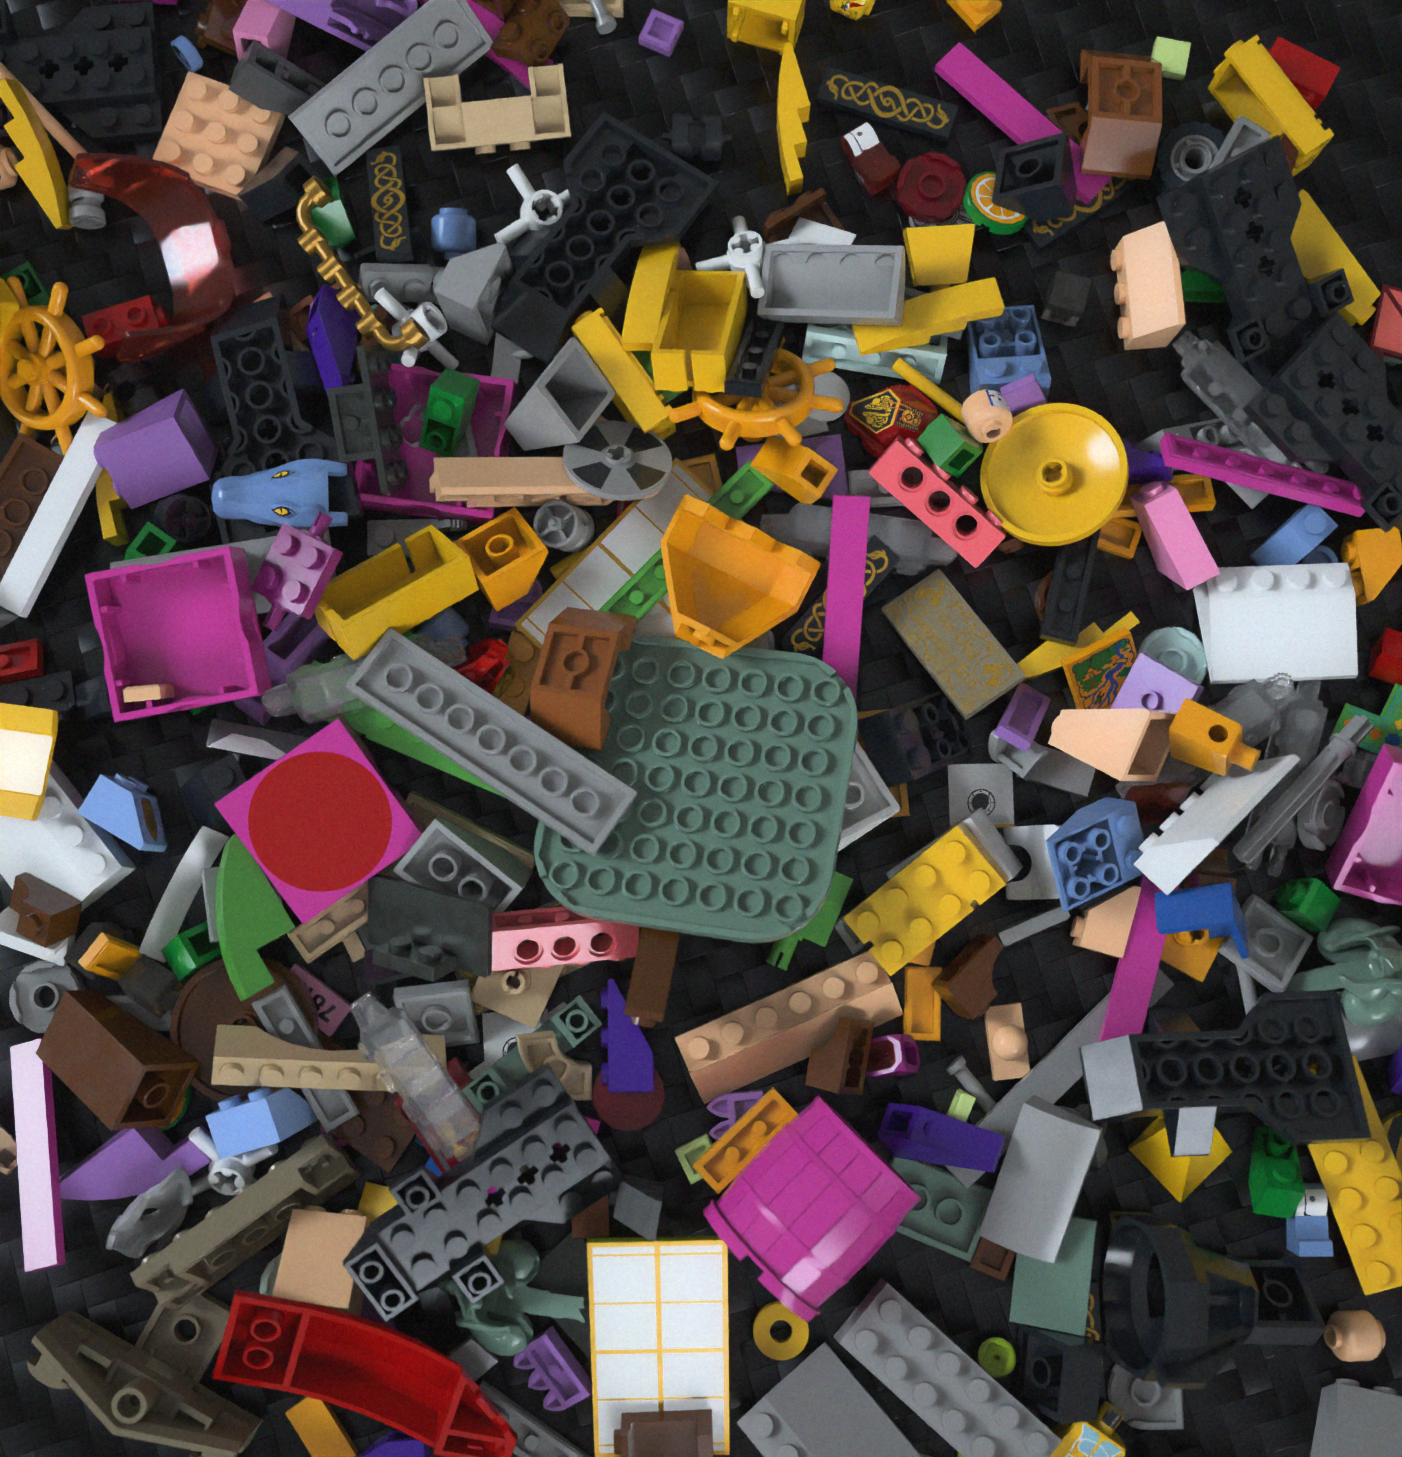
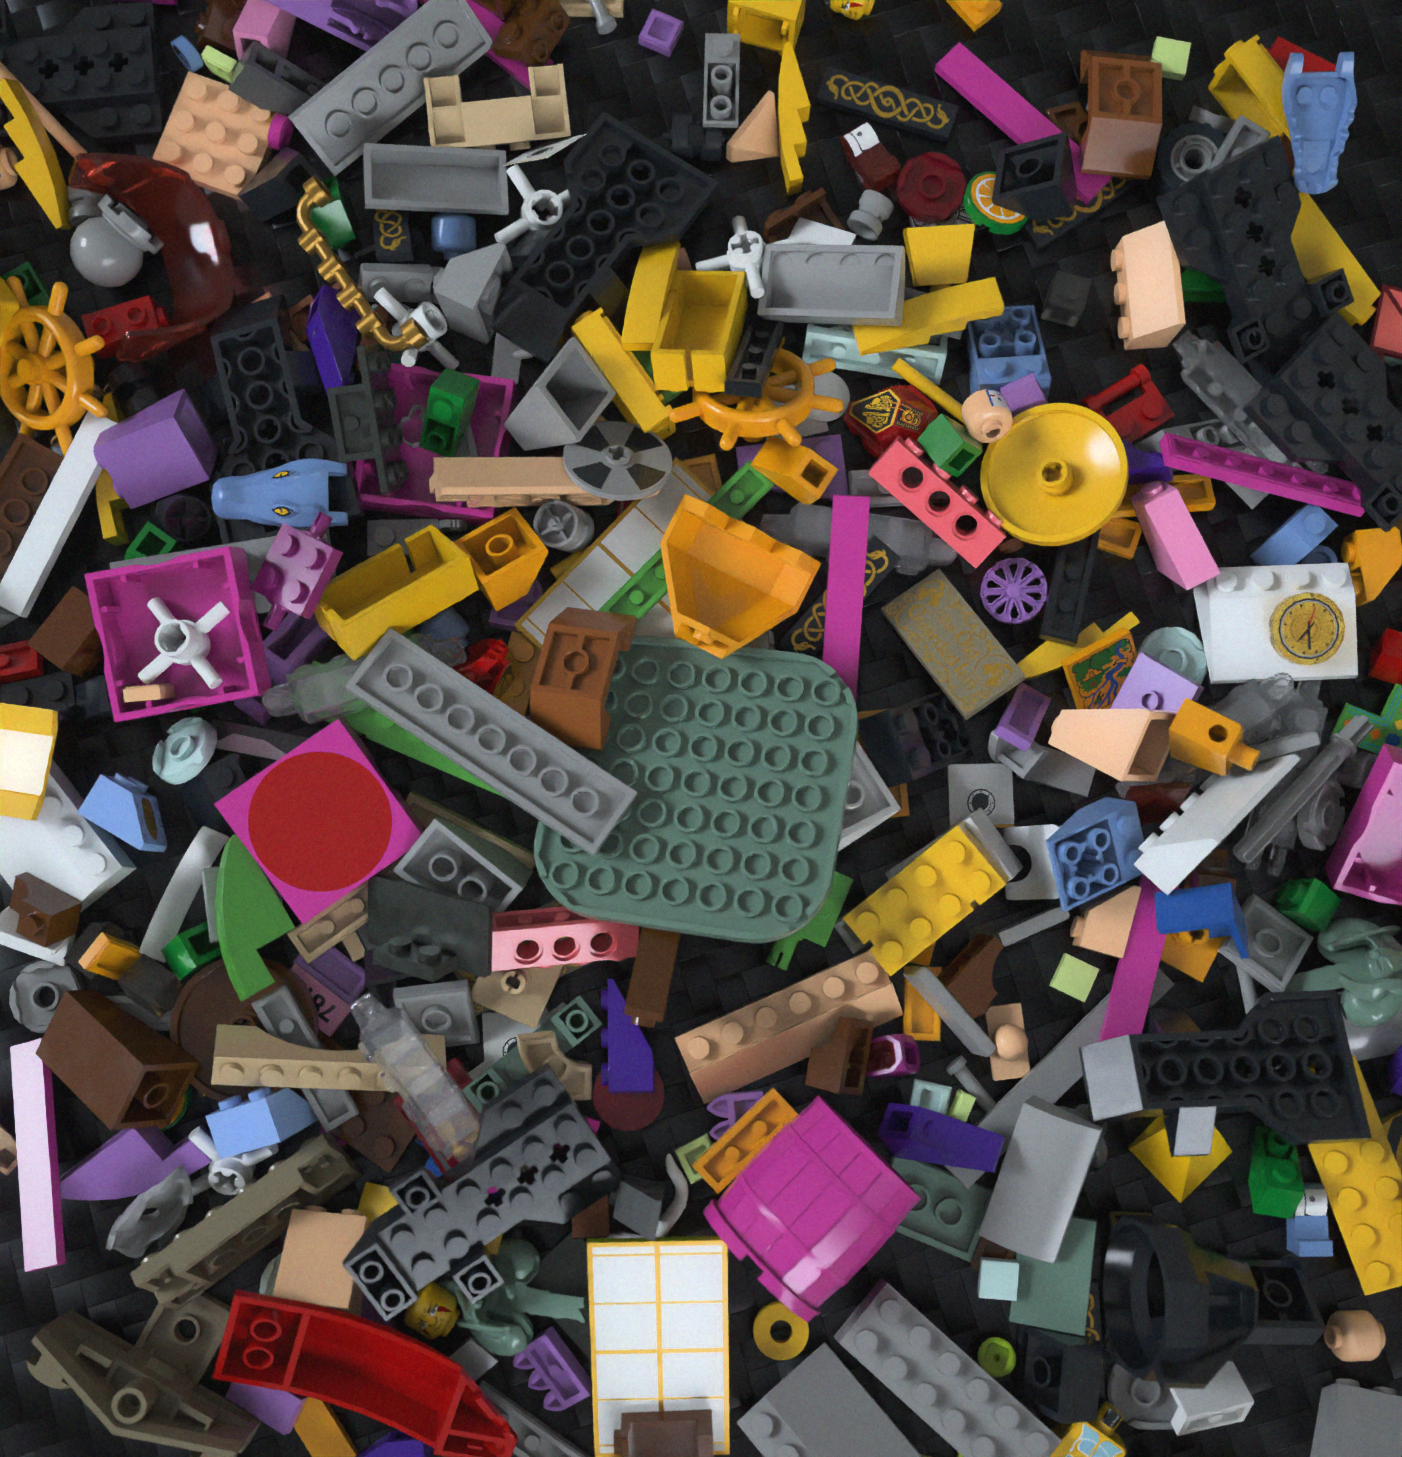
(70, 636): none -> reddish brown brick
(111, 246): none -> light grey tile
(185, 750): none -> light aqua tile
(188, 652): none -> white bar
(219, 63): none -> yellowish green tile
(271, 1406): none -> medium lavender tile
(280, 132): none -> dark pink tile
(337, 973): none -> medium lavender tile
(433, 1312): none -> yellow head
(435, 179): none -> light grey slope
(544, 150): none -> white sticker
(675, 1208): none -> white animal
(721, 80): none -> light grey slope
(757, 134): none -> light nougat slope
(872, 211): none -> light grey wheel
(930, 1095): none -> light aqua tile
(950, 1010): none -> light grey tile
(998, 1278): none -> light aqua tile
(1014, 591): none -> medium lavender wheel
(1074, 977): none -> yellowish green tile
(1139, 415): none -> red plate
(1202, 115): none -> light grey piece
(1218, 1404): none -> white panel
(1287, 744): none -> light grey tile
(1306, 628): none -> clear yellow tile
(1318, 117): none -> medium blue animal

